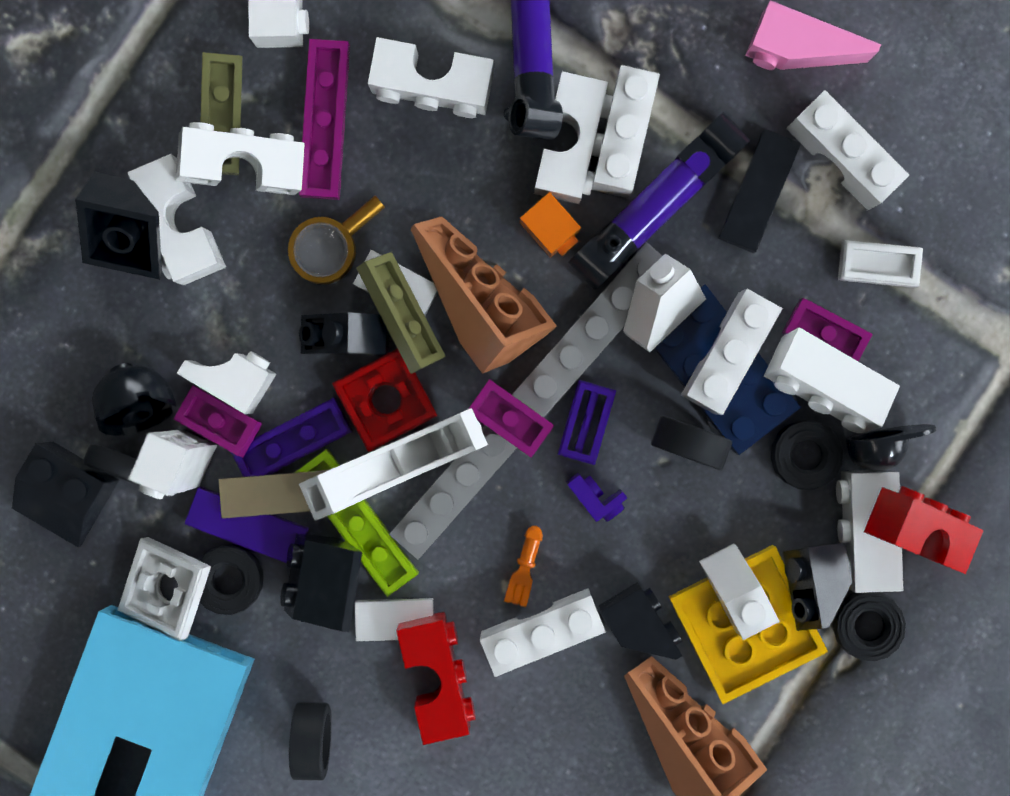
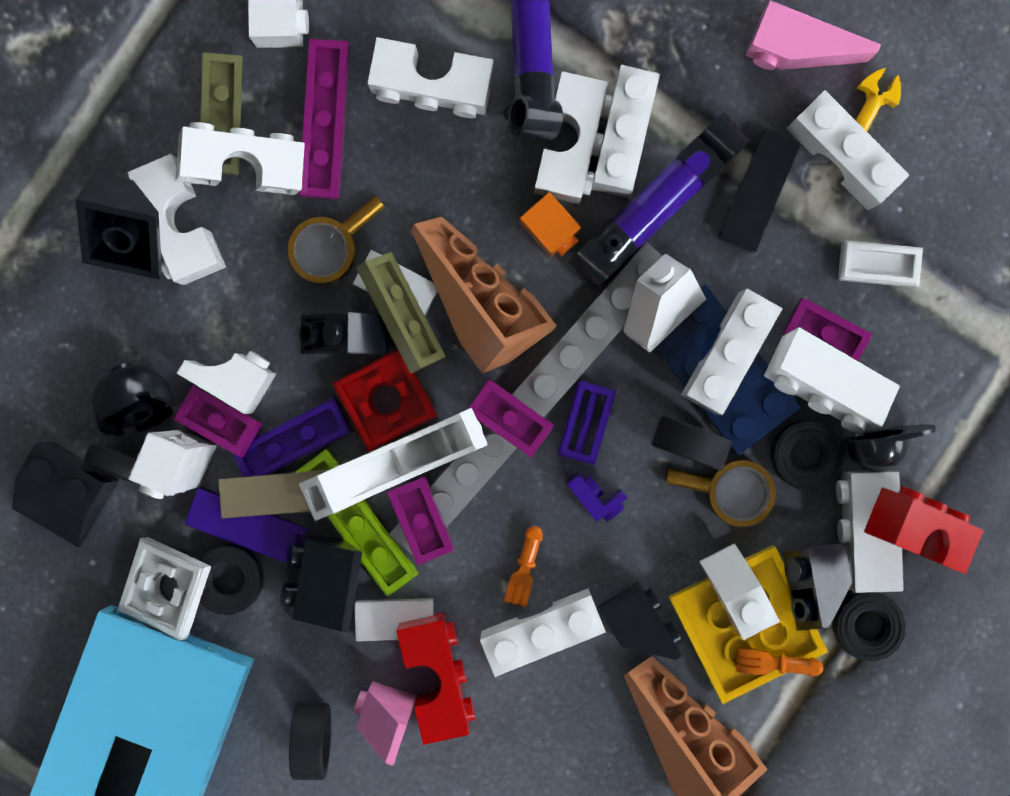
(384, 718): none -> bright pink slope
(421, 520): none -> magenta plate
(737, 494): none -> piece
(762, 662): none -> orange piece
(875, 101): none -> yellow bar

